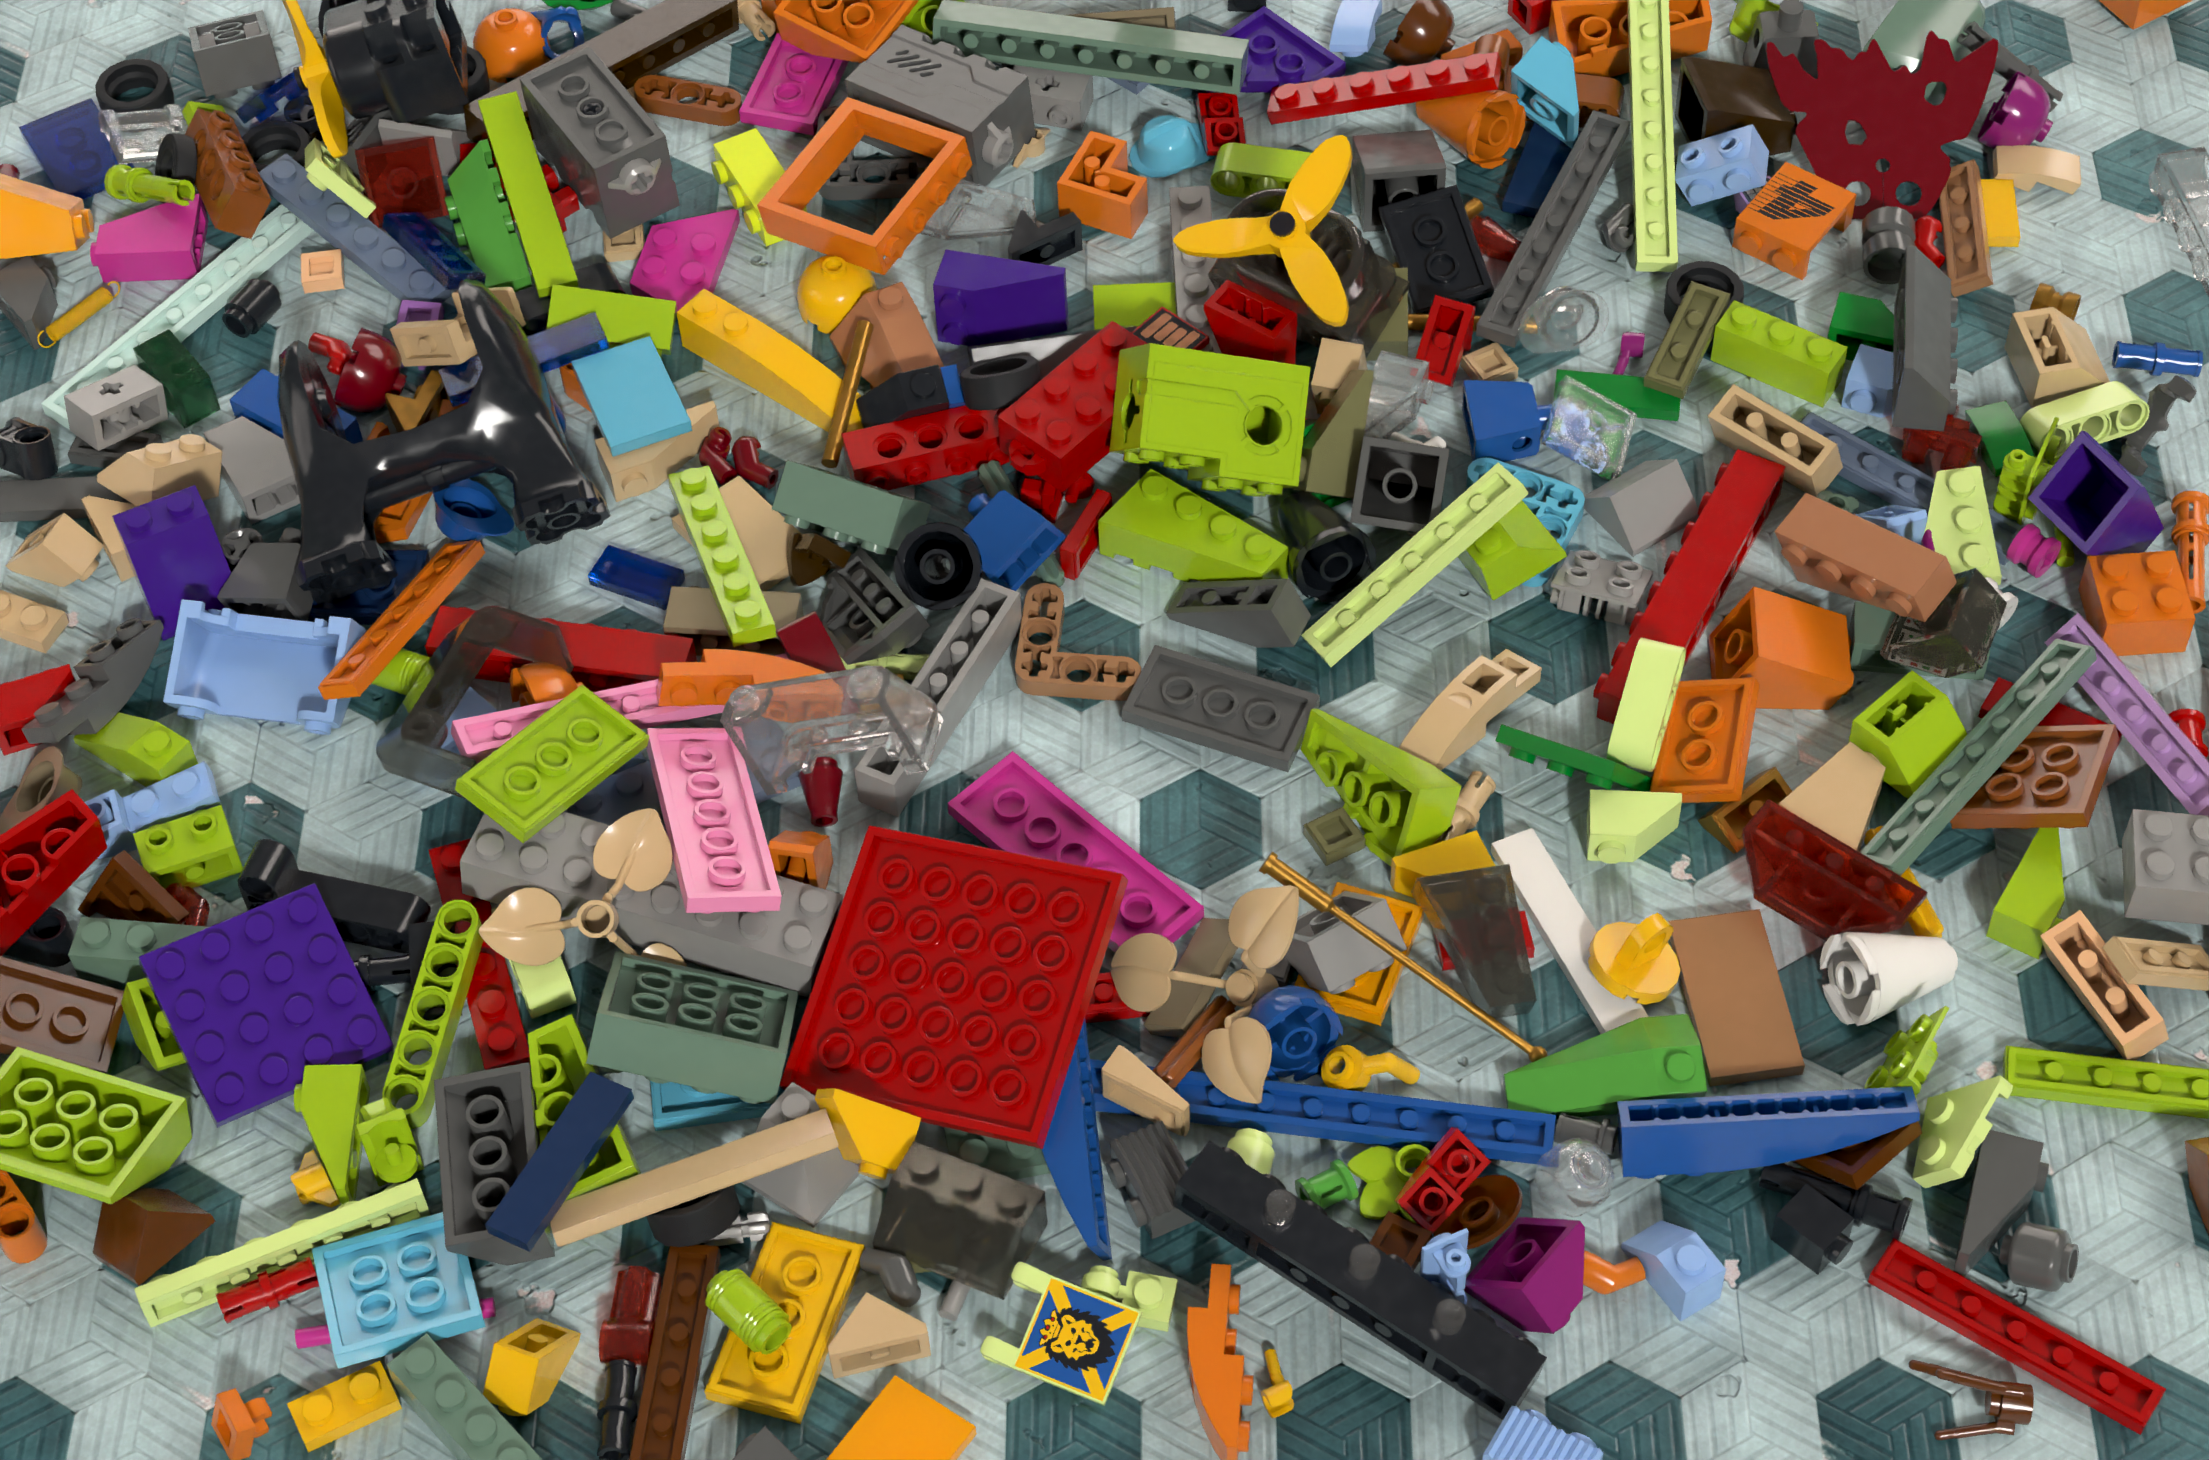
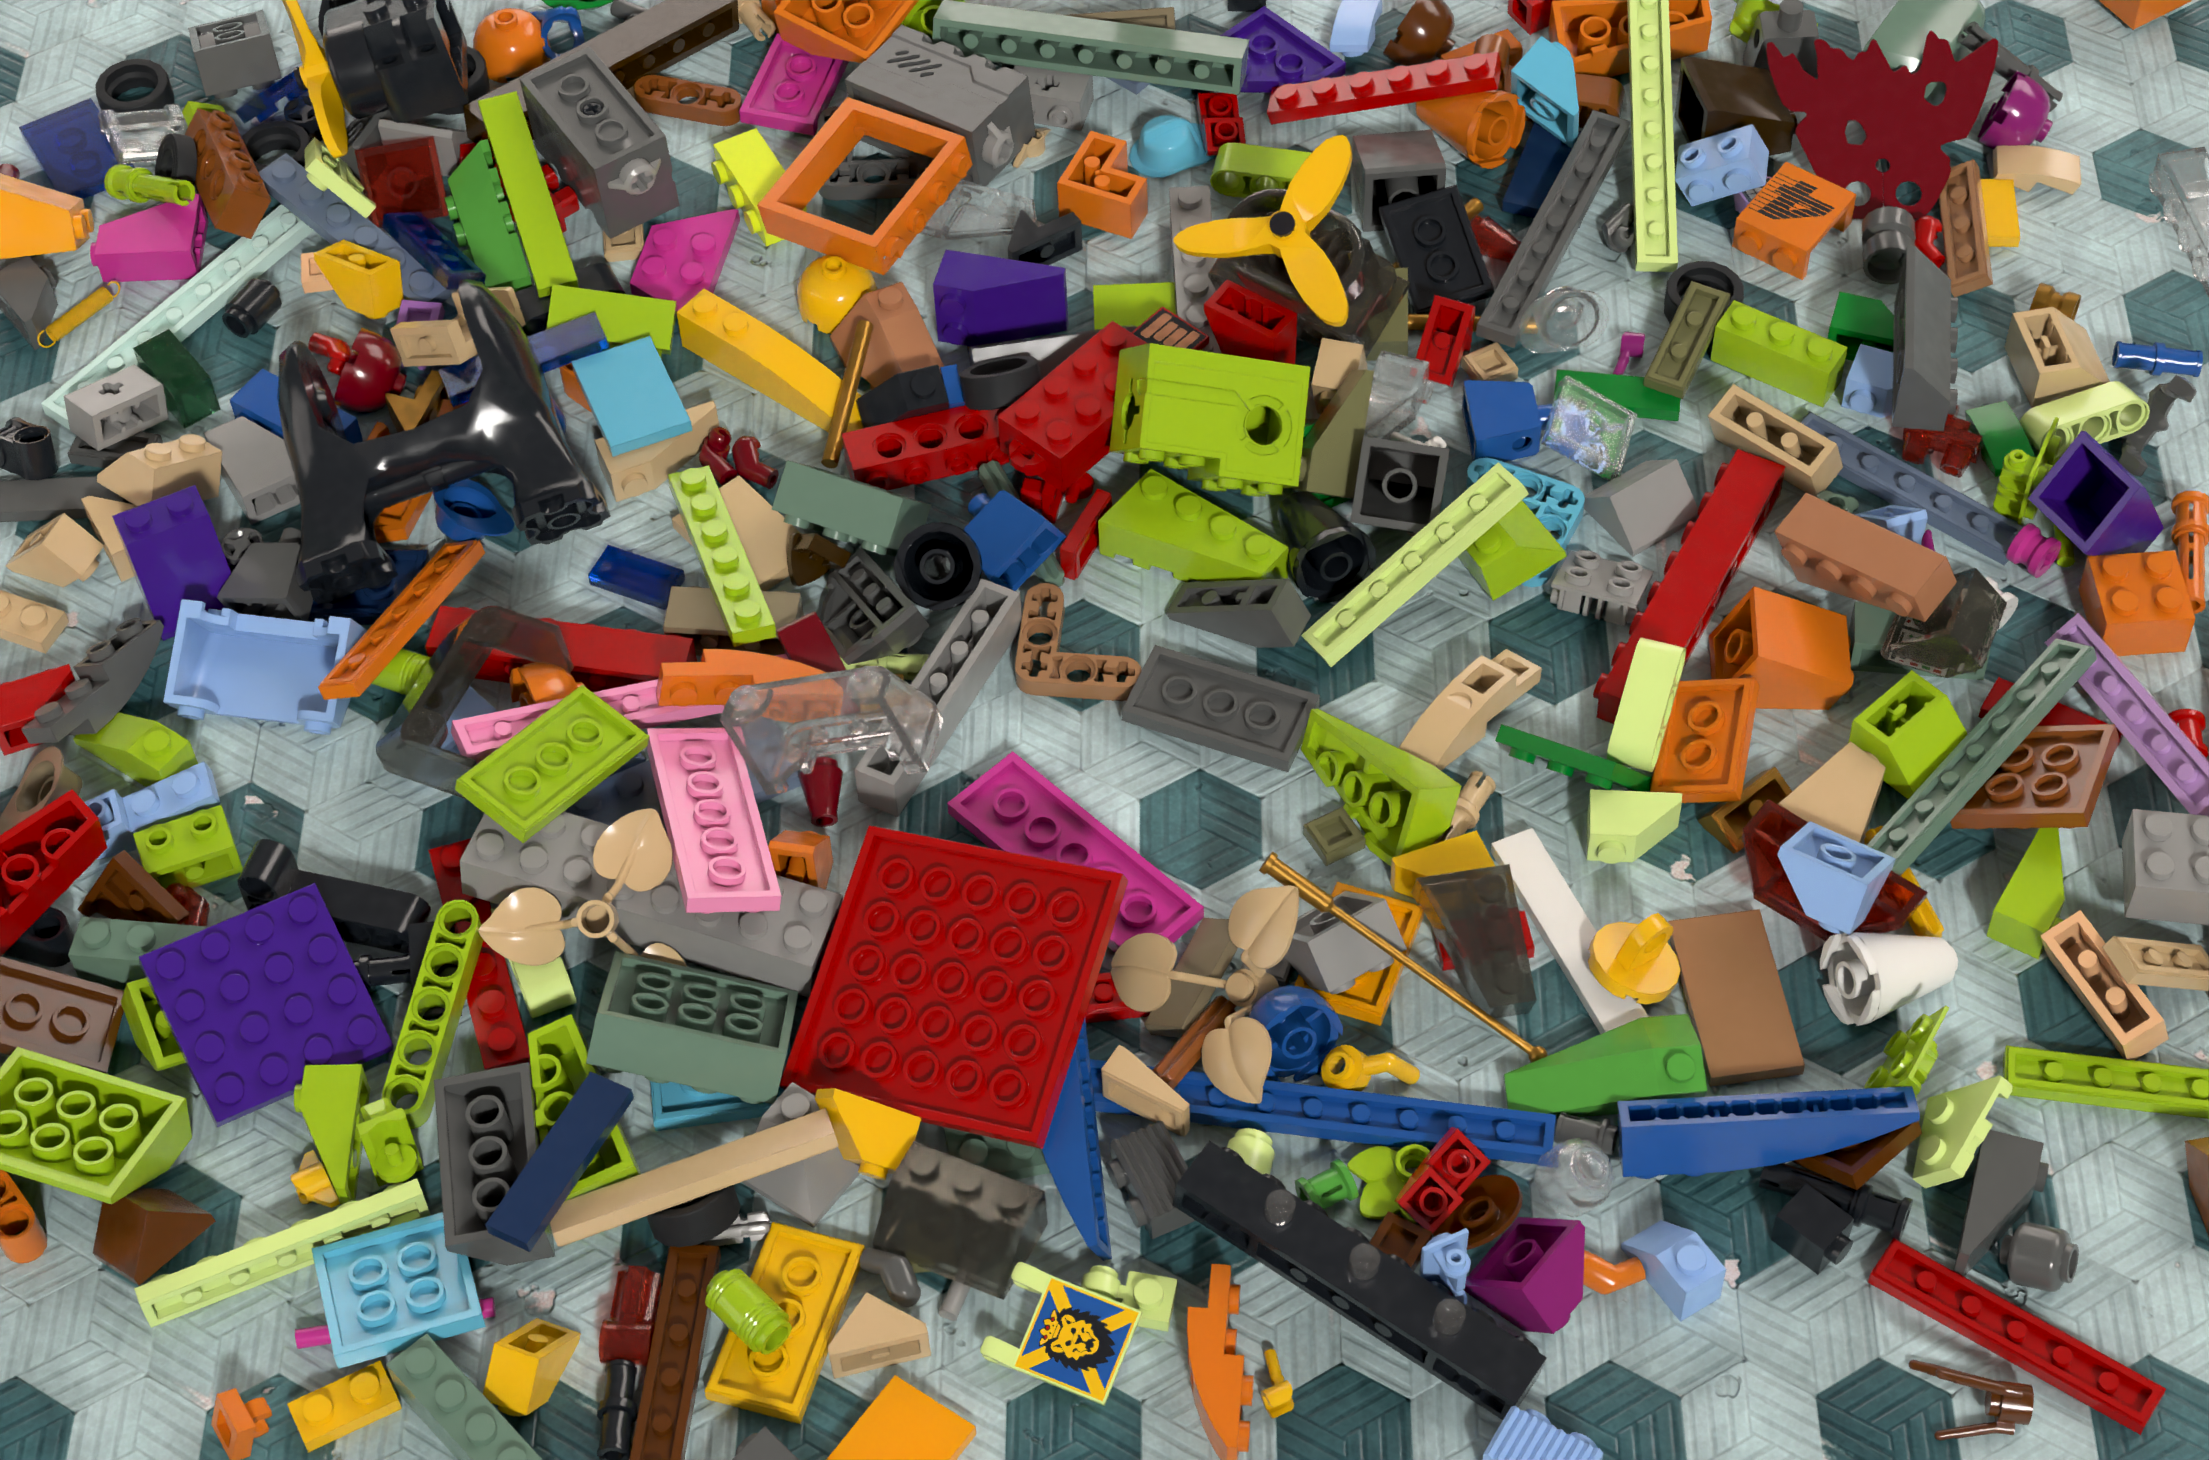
(267, 1290): red pin -> none
(362, 278): none -> yellow slope
(1834, 876): none -> light blue slope
(1963, 522): yellowish green wing -> none

